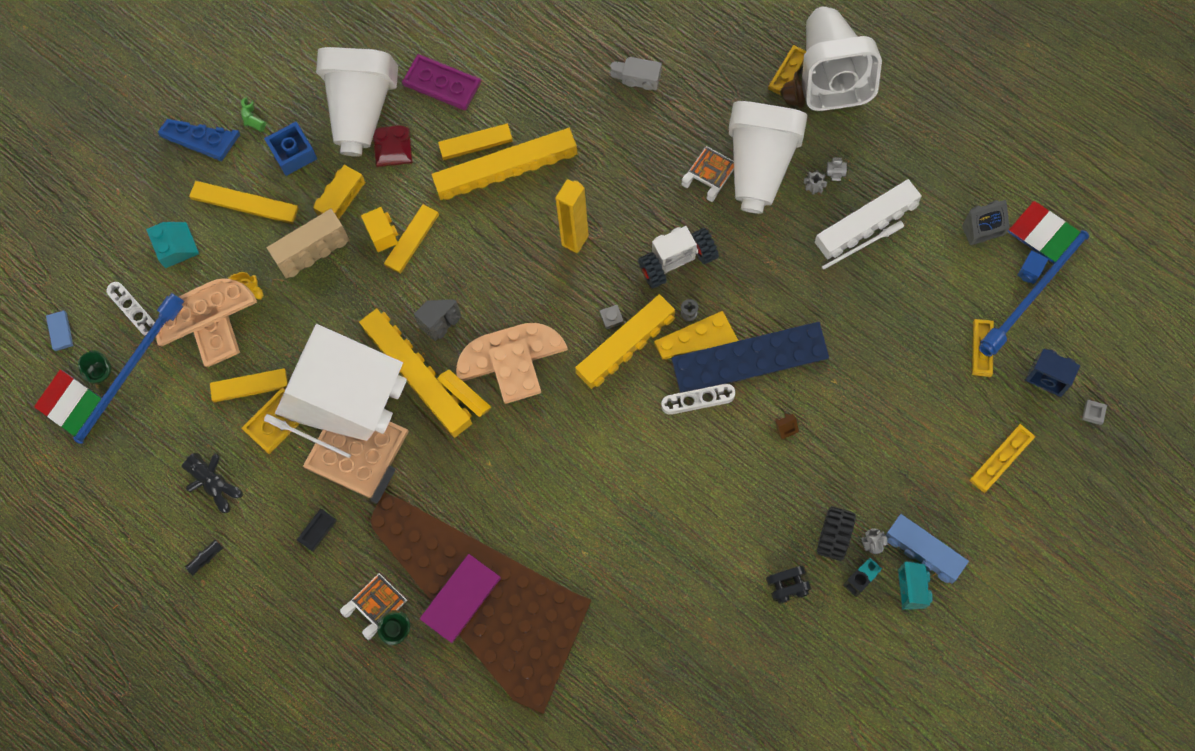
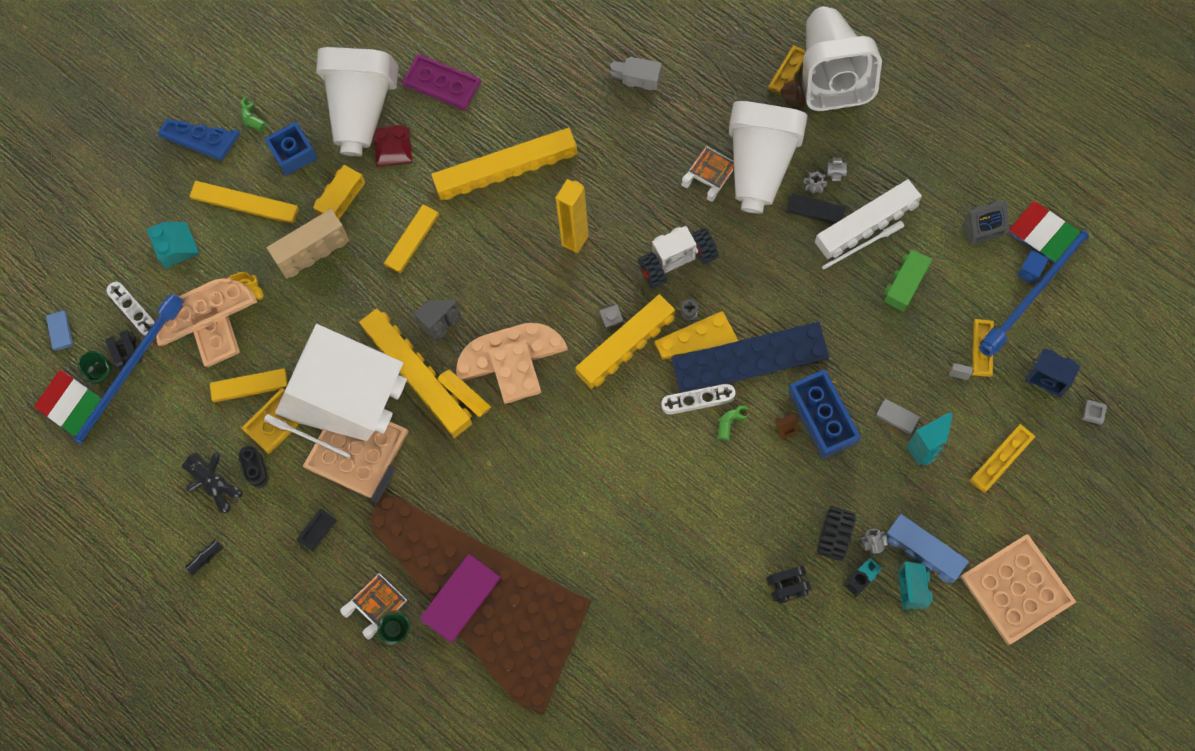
(128, 341): none -> black brick
(253, 466): none -> black brick
(379, 229): yellow brick -> none
(475, 141): yellow tile -> none
(726, 421): none -> bright green piece
(815, 209): none -> black tile
(823, 414): none -> blue brick
(897, 416): none -> light grey tile
(907, 280): none -> bright green brick
(929, 440): none -> teal slope
(960, 371): none -> light grey tile
(1018, 589): none -> light nougat plate

